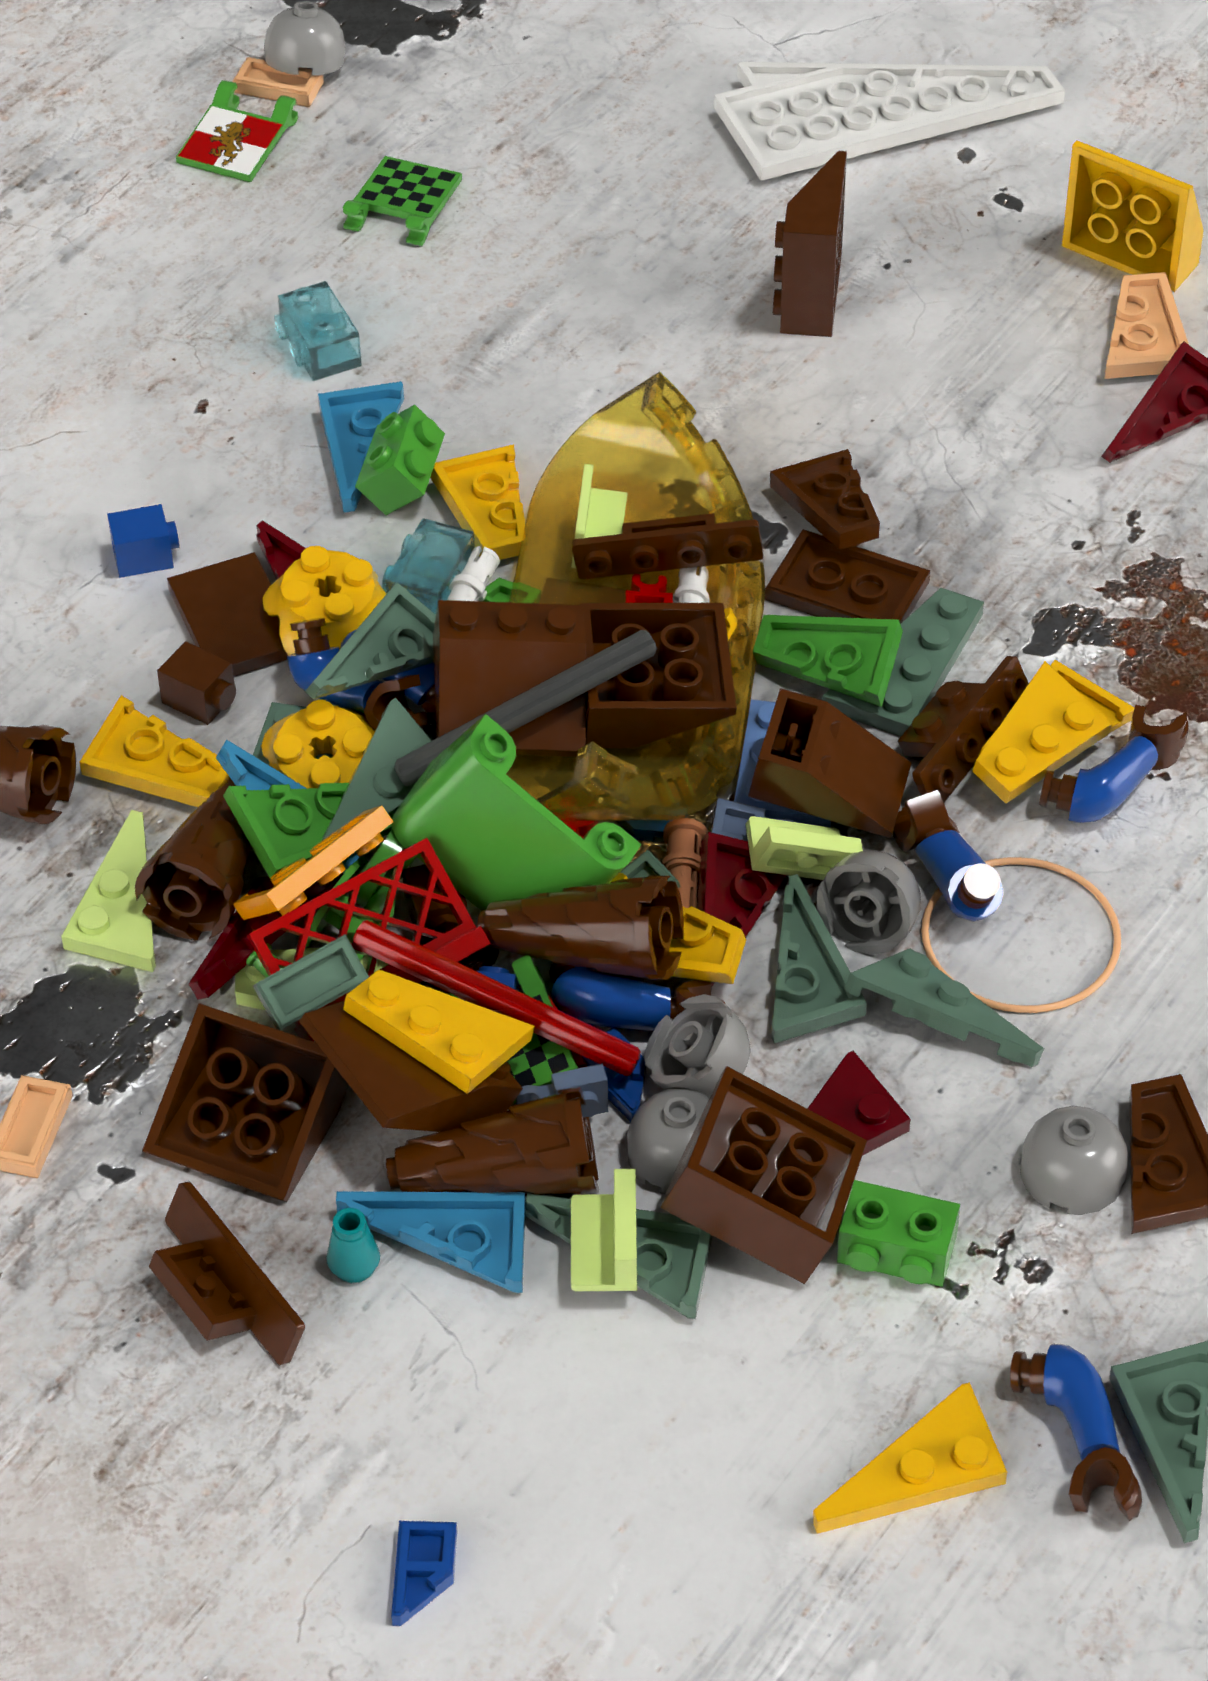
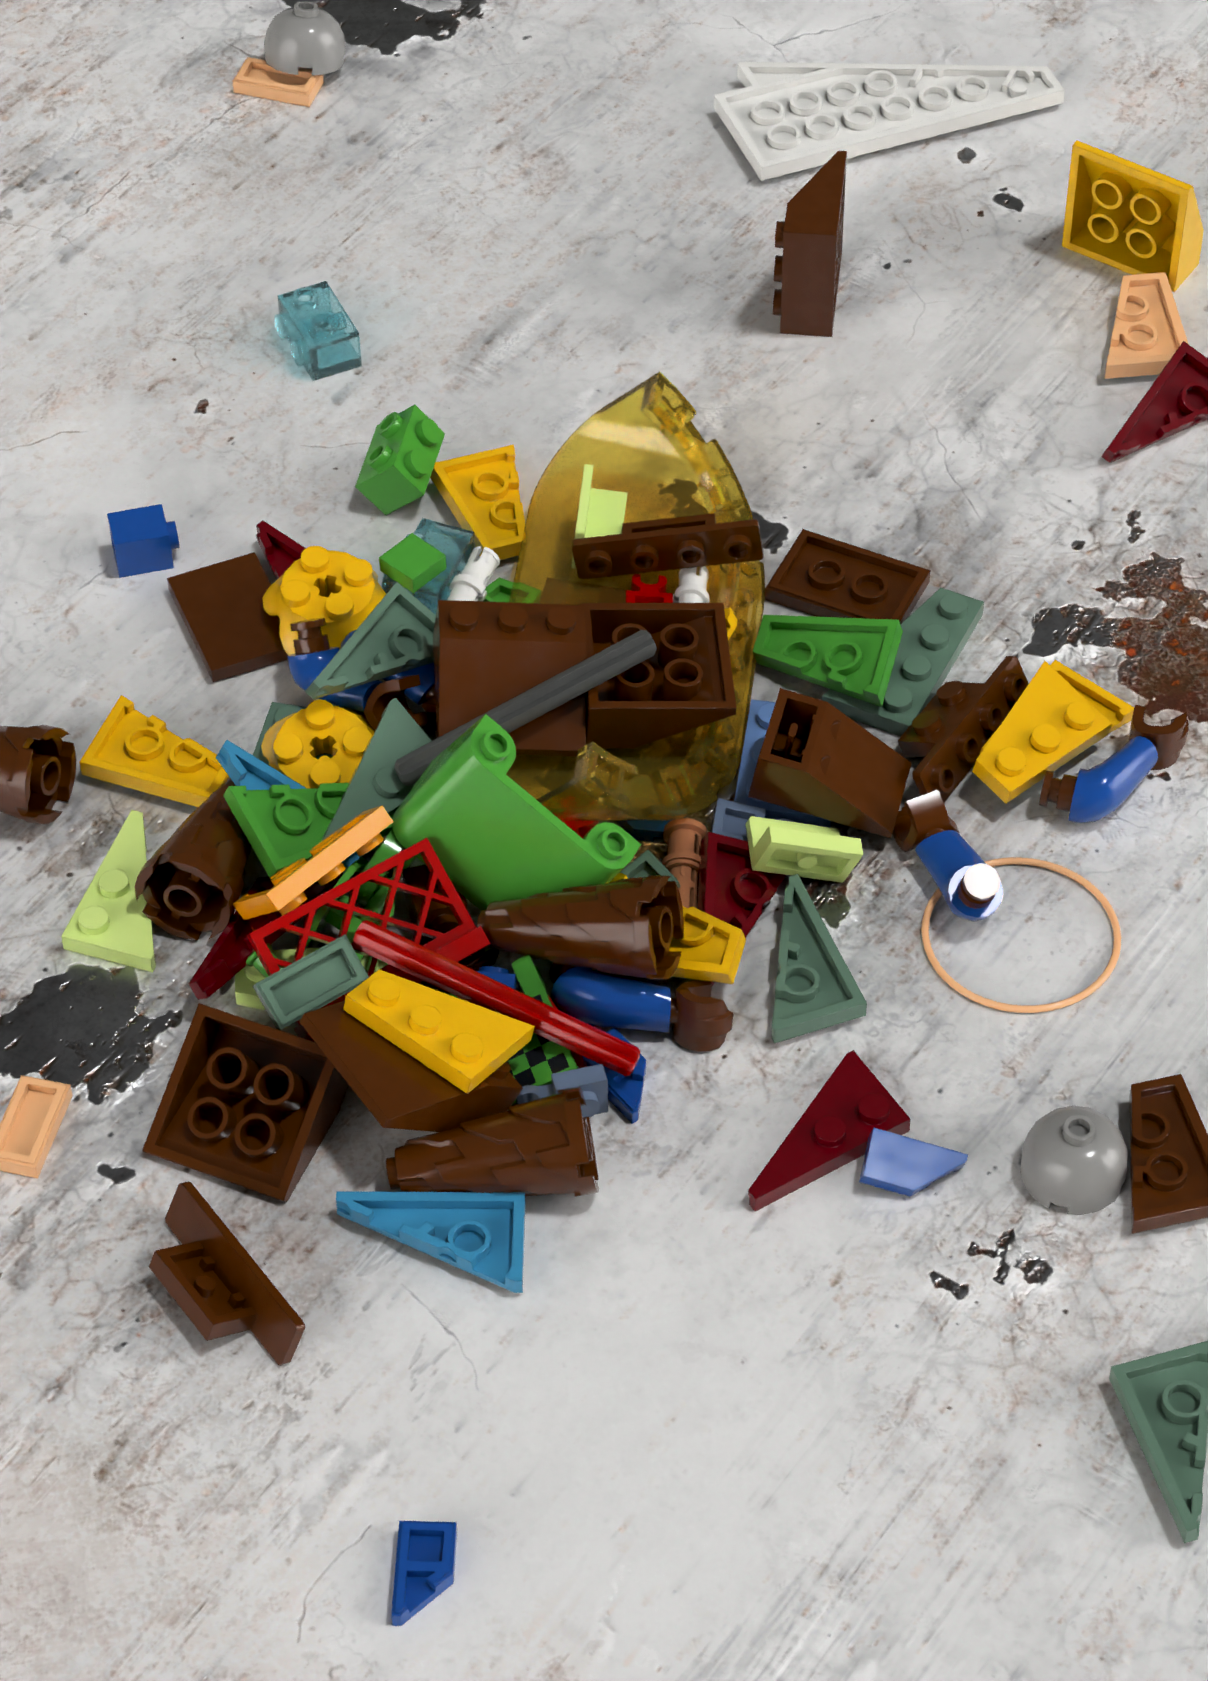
(196, 683): reddish brown brick -> none
(235, 140): flag -> none
(349, 427): dark azure wing -> none
(352, 1248): teal cone -> none
(406, 192): bright green flag -> none
(412, 563): none -> bright green tile
(605, 1237): yellowish green panel -> none
(662, 1132): light grey cylinder -> none
(669, 1250): sand green wing -> none
(697, 1046): light grey cylinder -> none
(765, 1175): reddish brown slope -> none
(829, 498): reddish brown wing -> none
(869, 901): light grey cylinder -> none
(898, 1233): bright green brick -> none
(906, 1163): none -> tile
(933, 1461): yellow wing -> none
(941, 1003): sand green wing -> none
(1078, 1391): piece -> none

